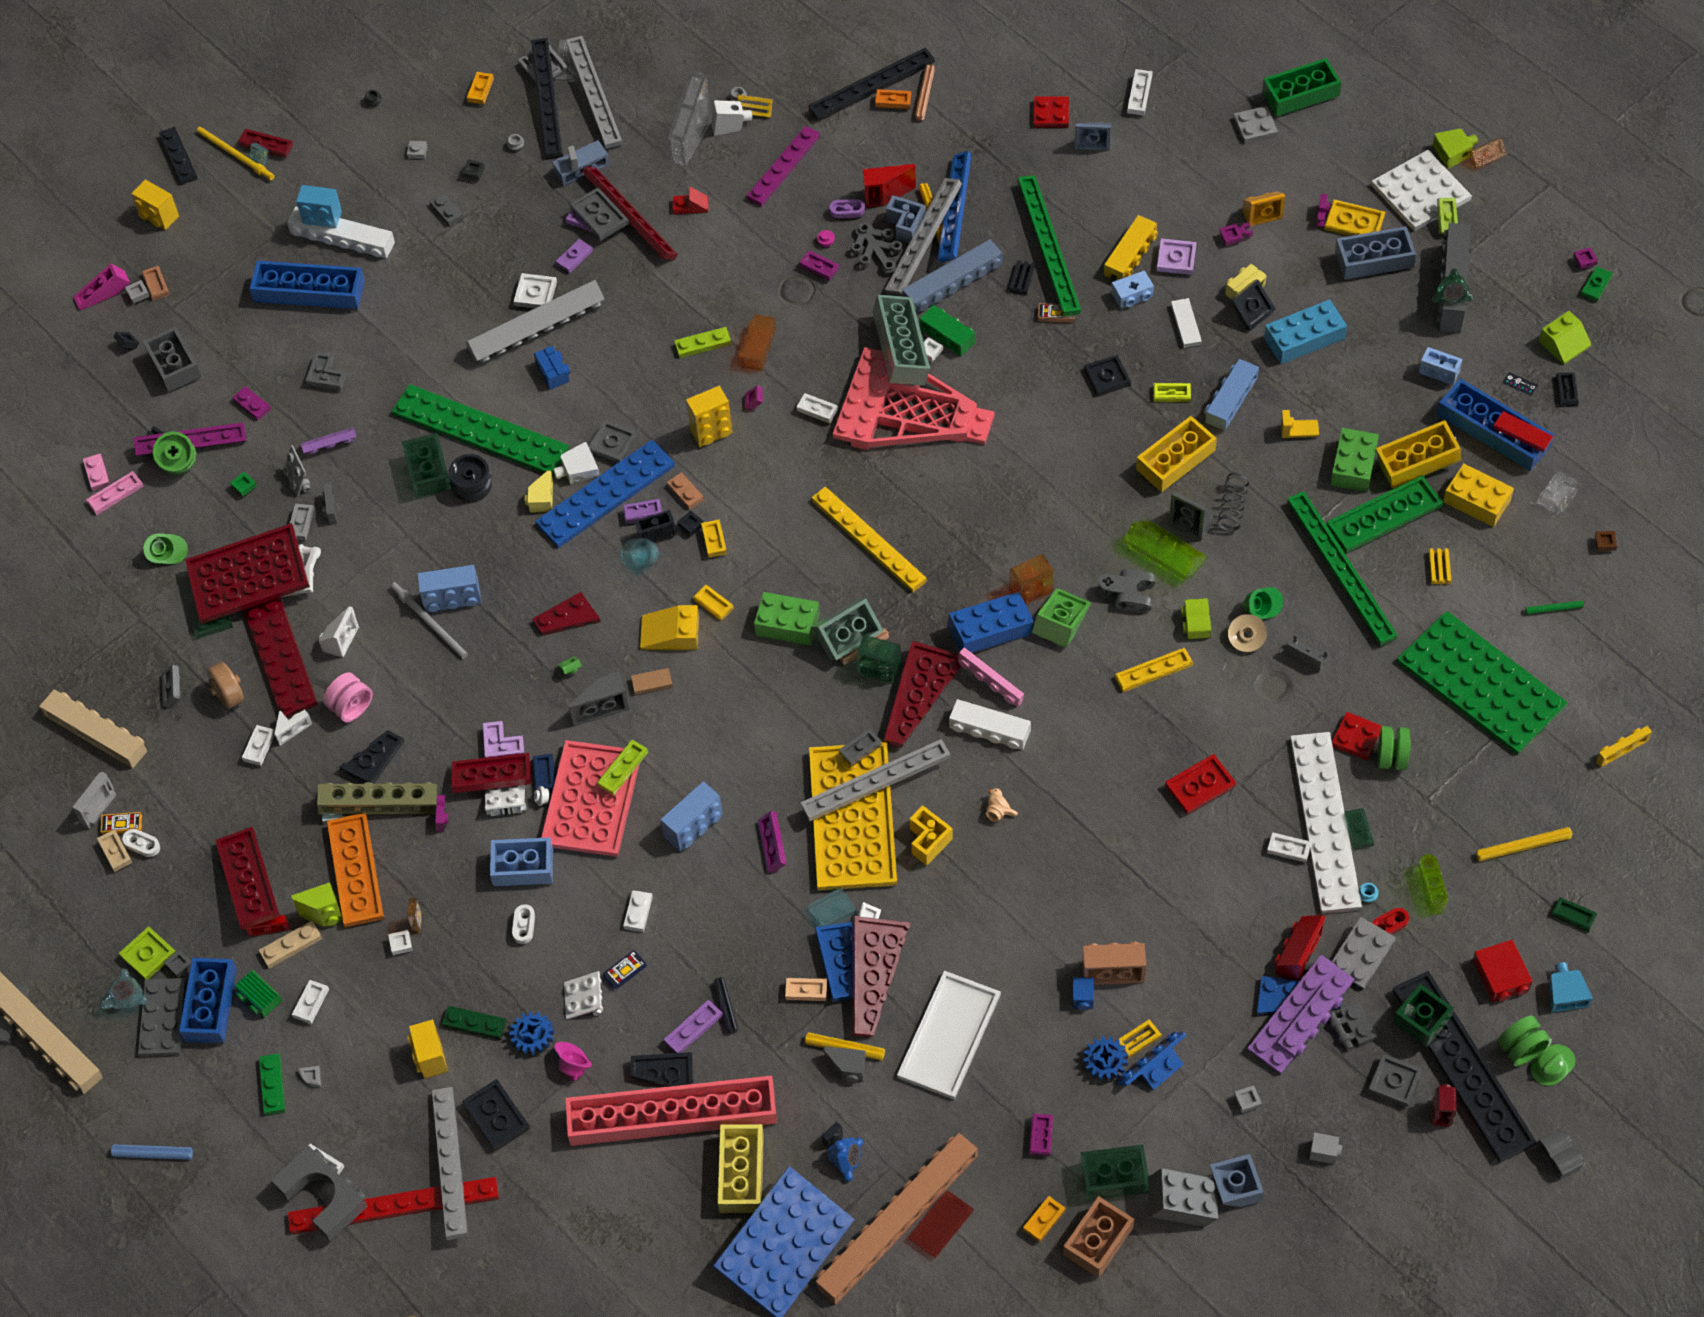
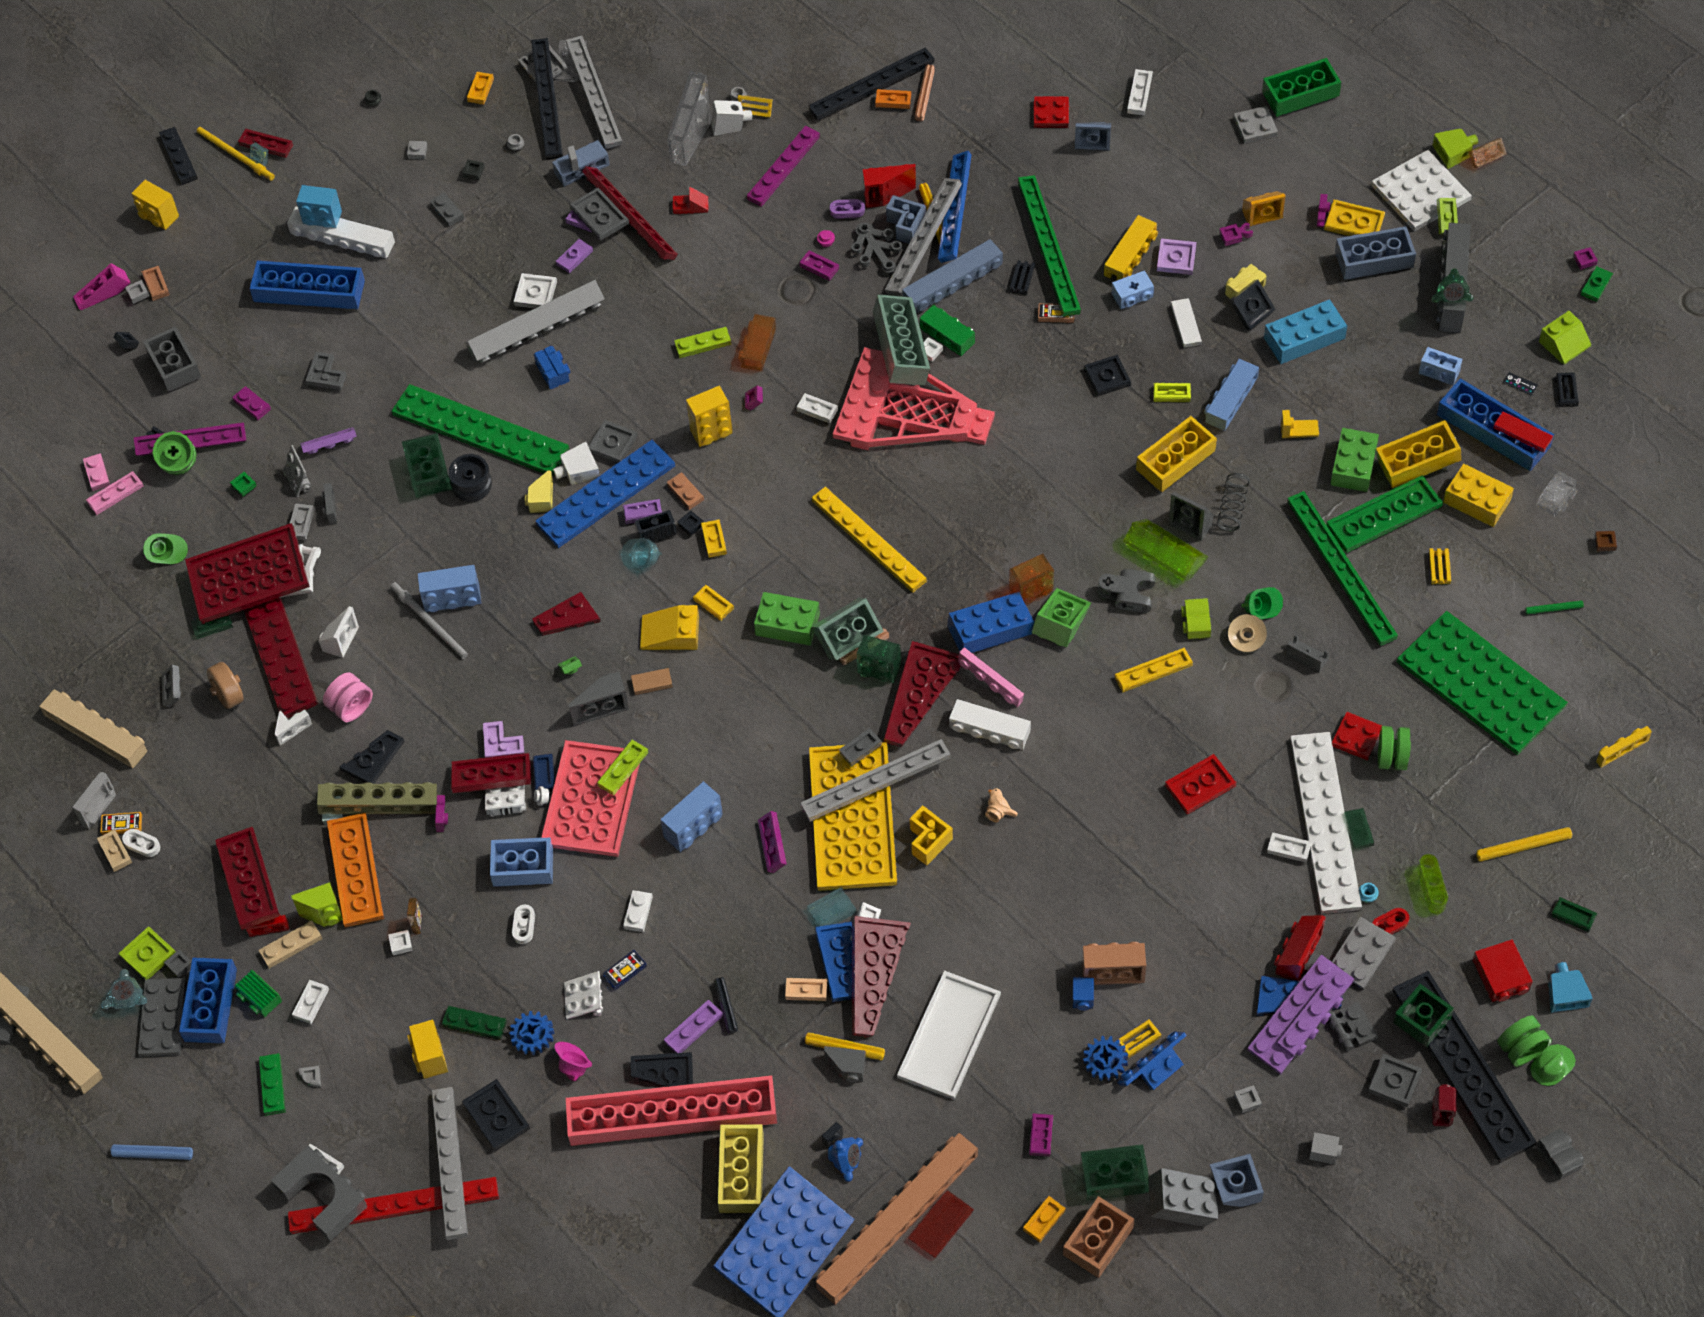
(258, 745): white plate -> none

